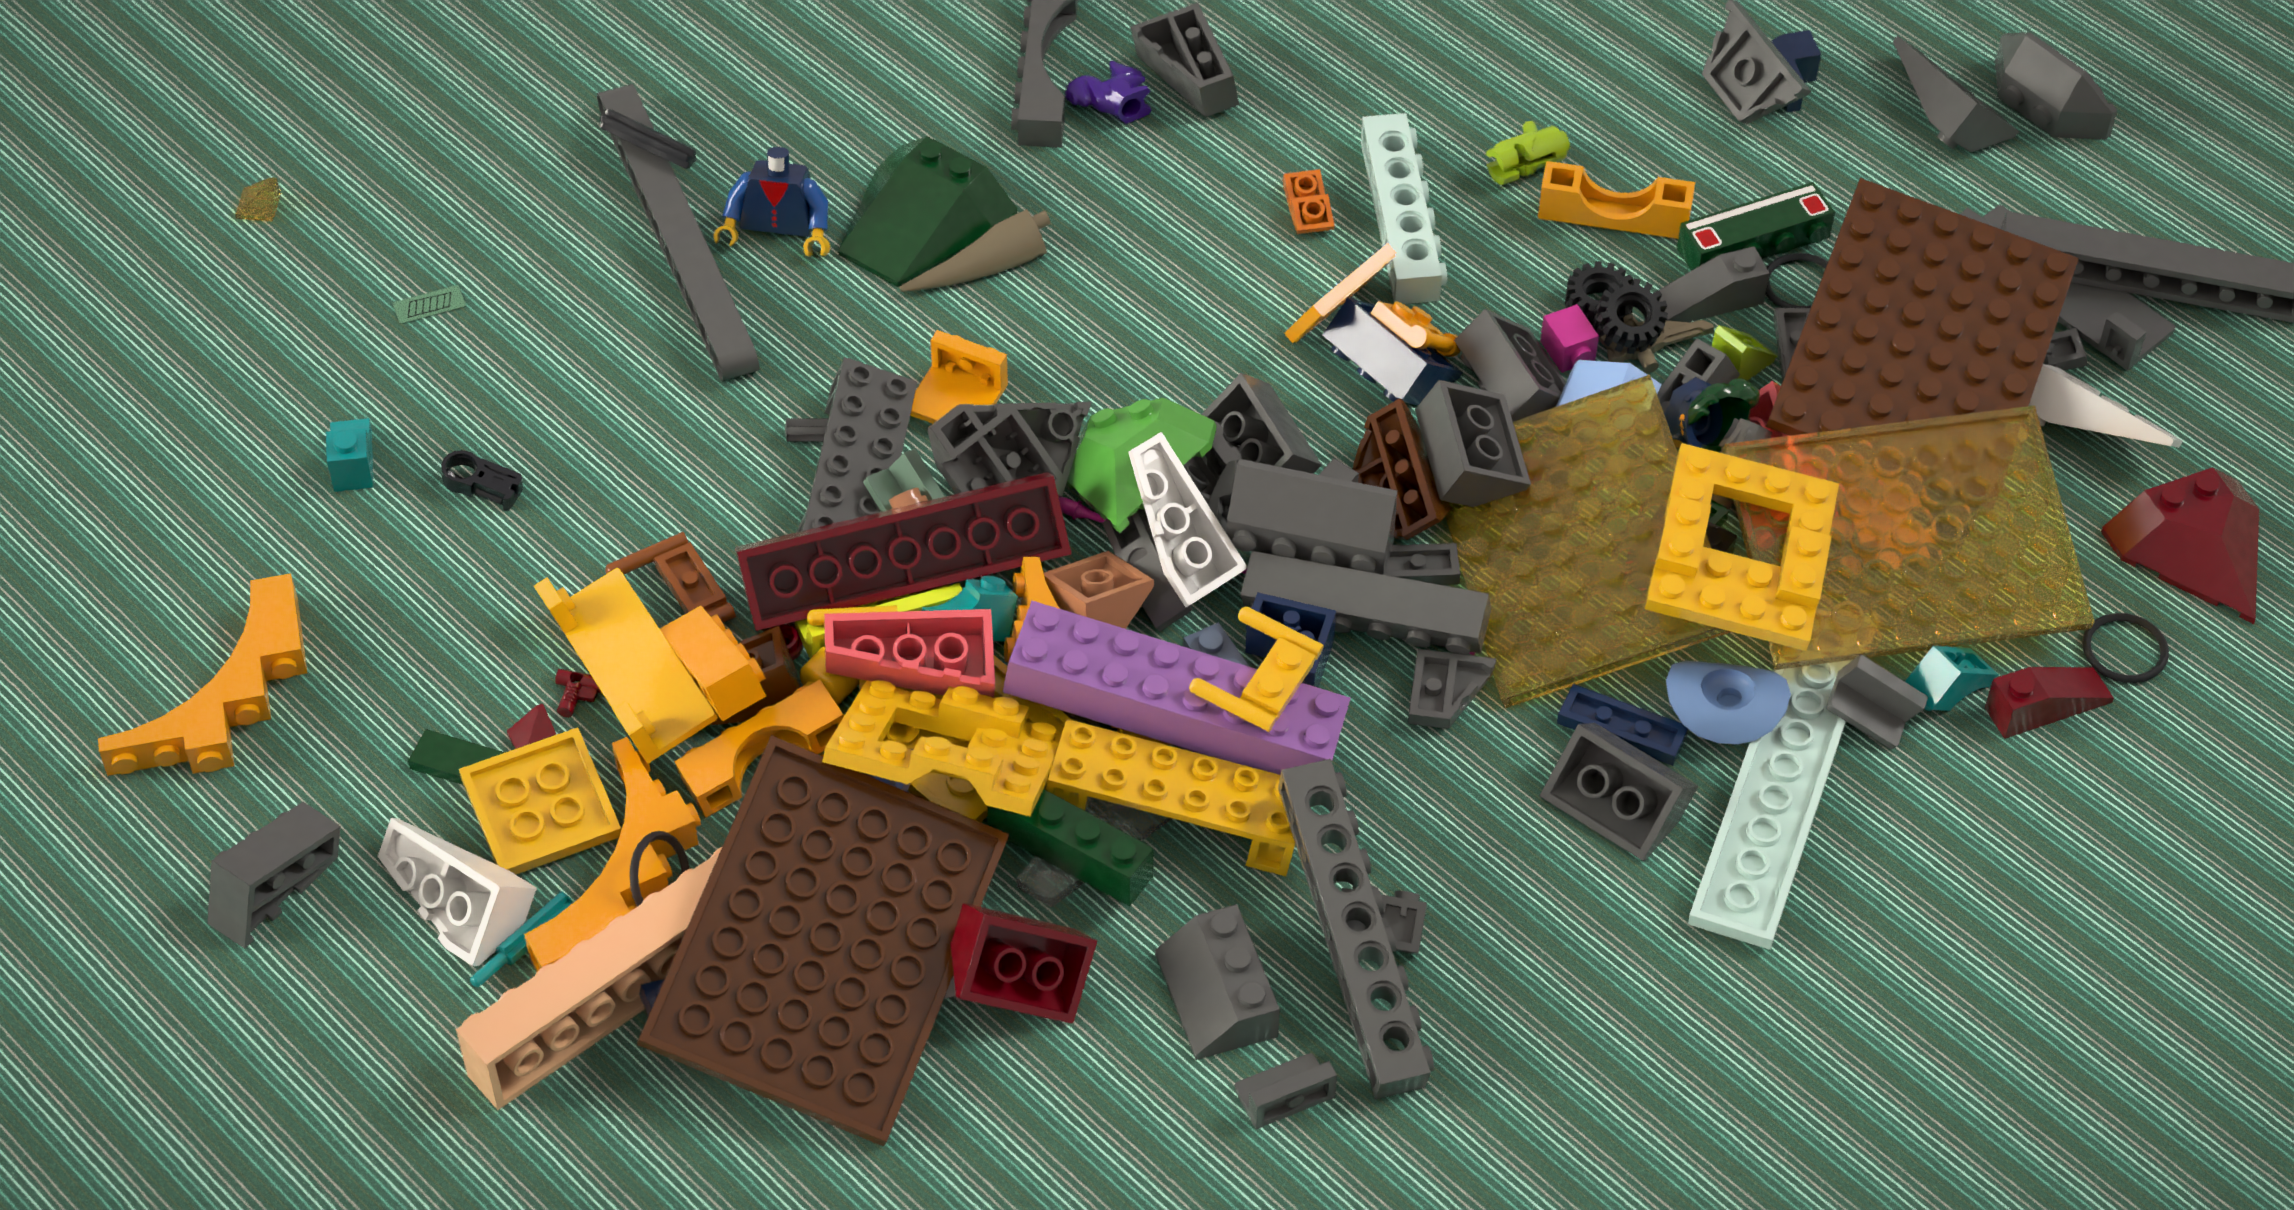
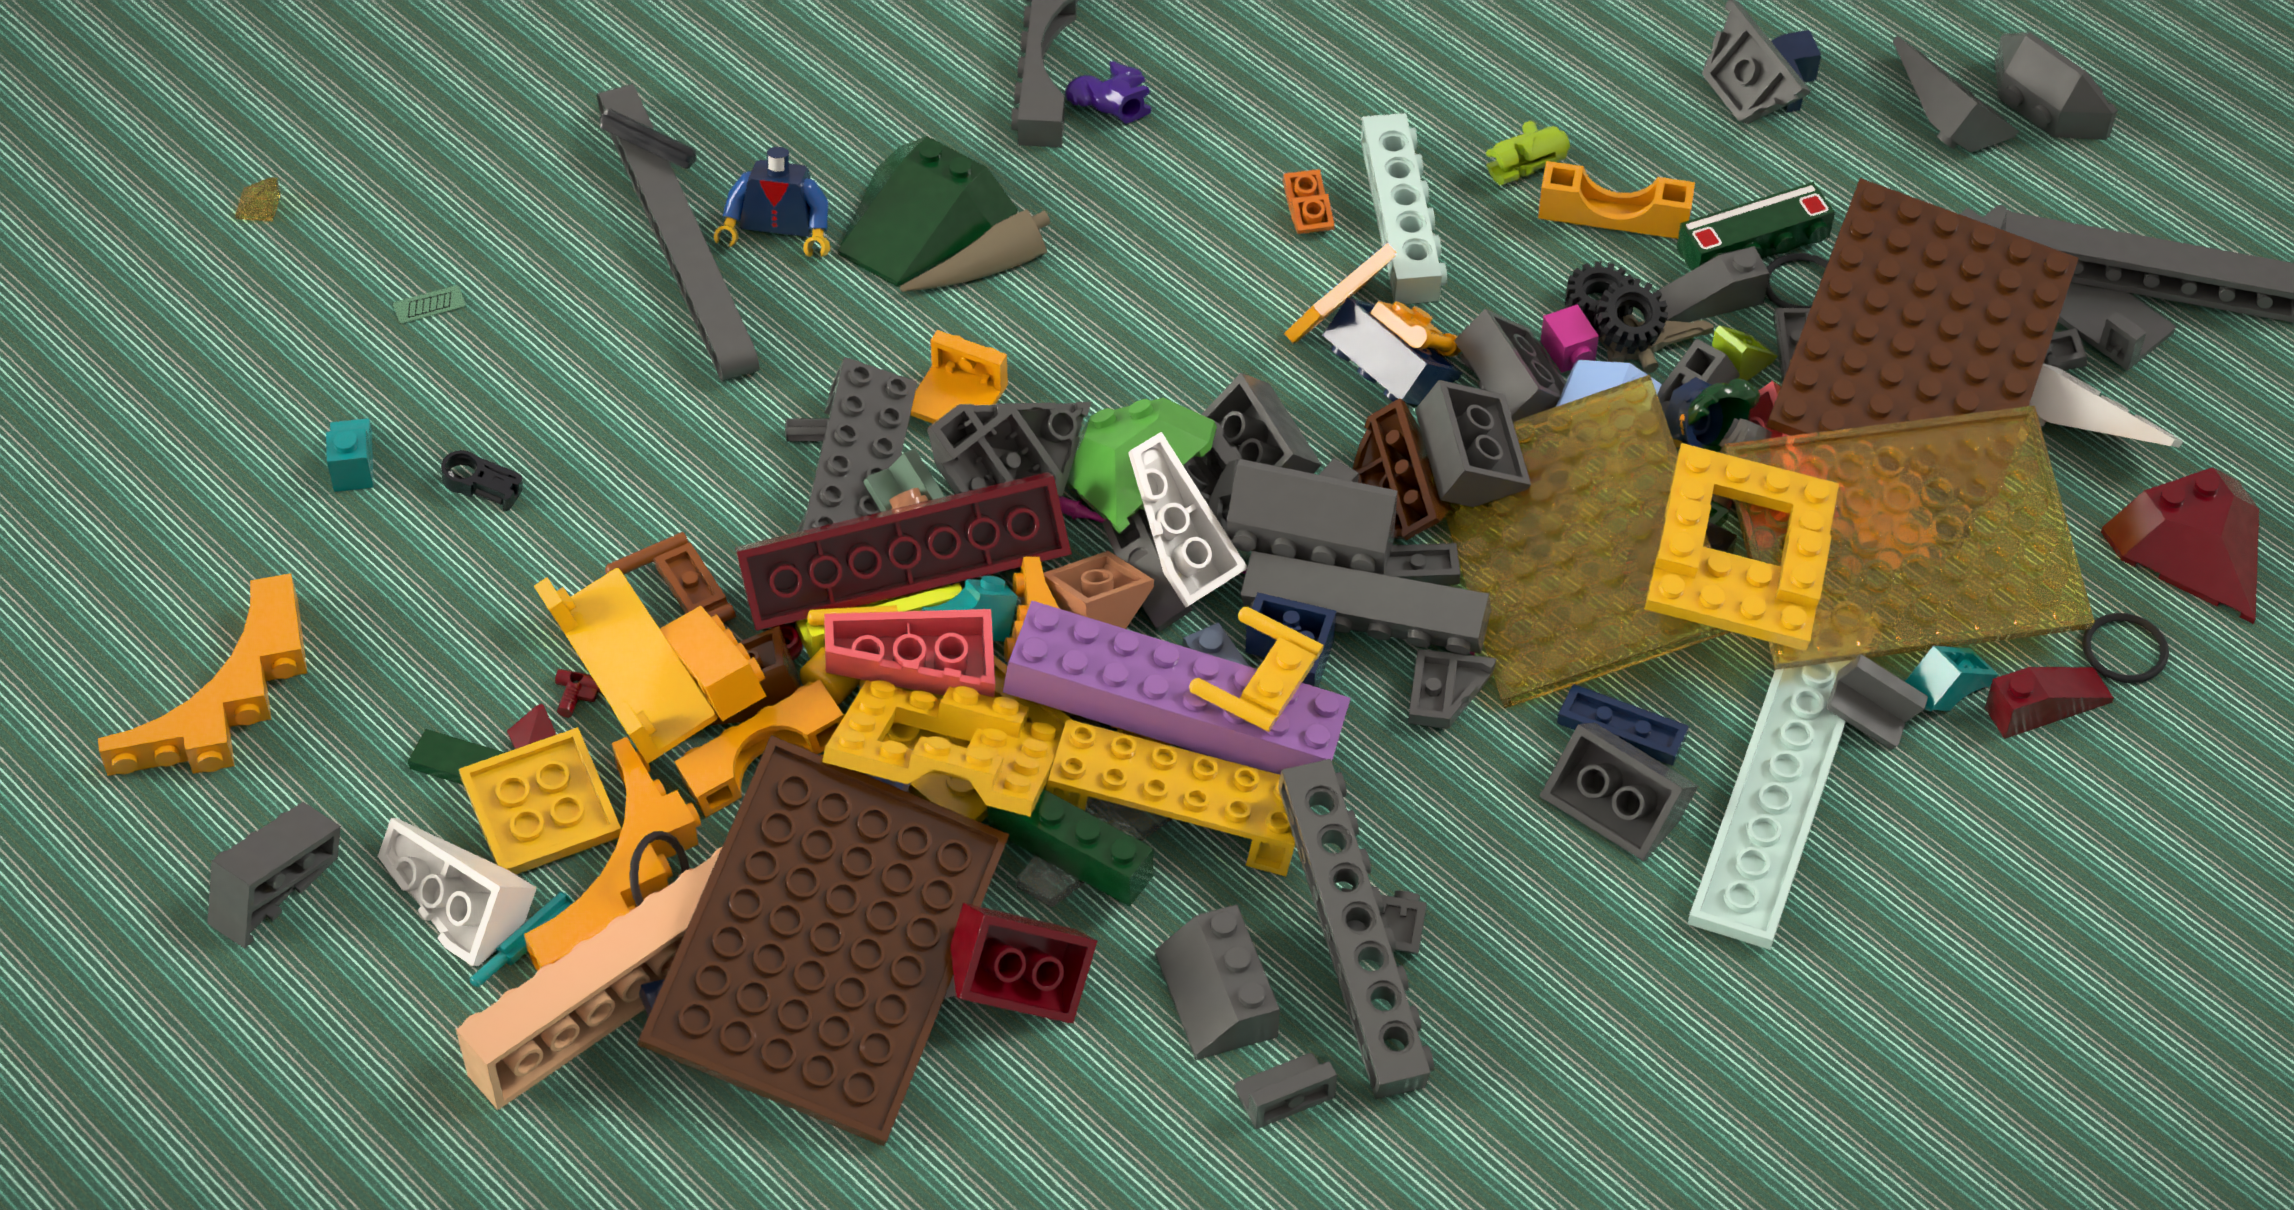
(1188, 58): dark grey wedge -> none
(1727, 700): medium blue hat -> none

